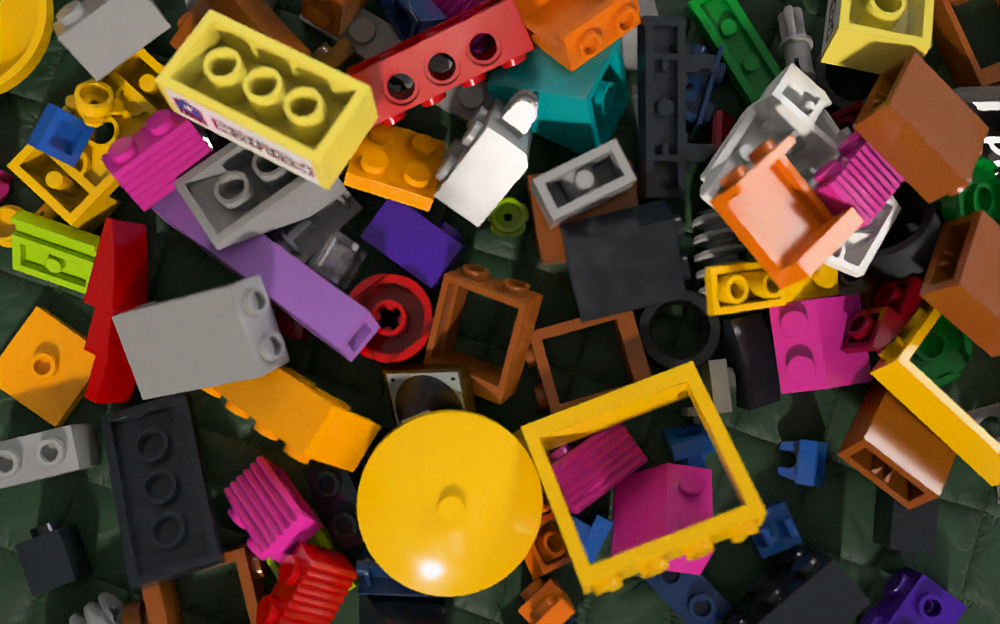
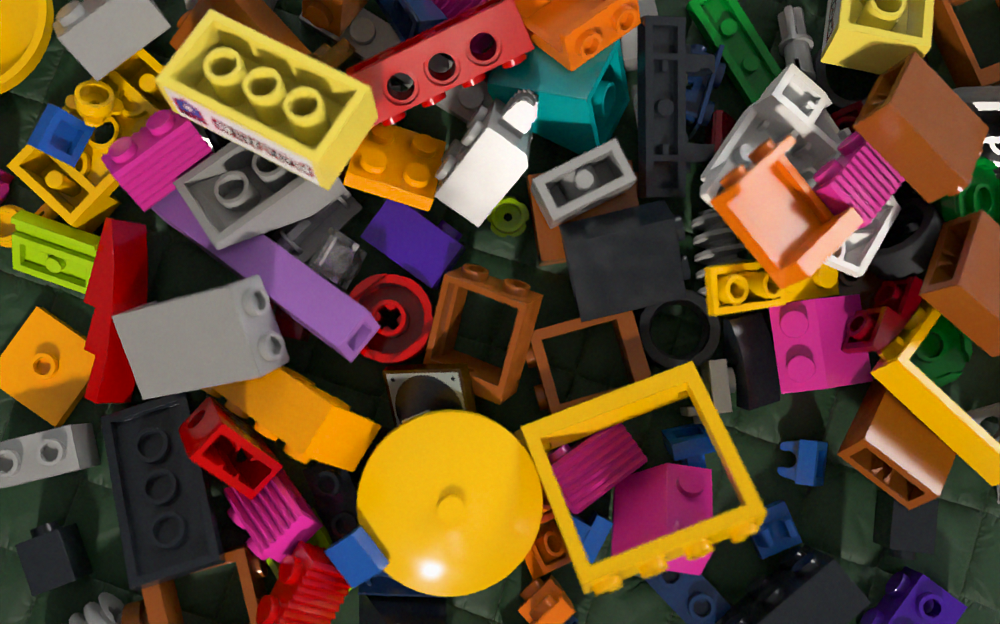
(213, 440): none -> red torso
(357, 557): none -> blue tile

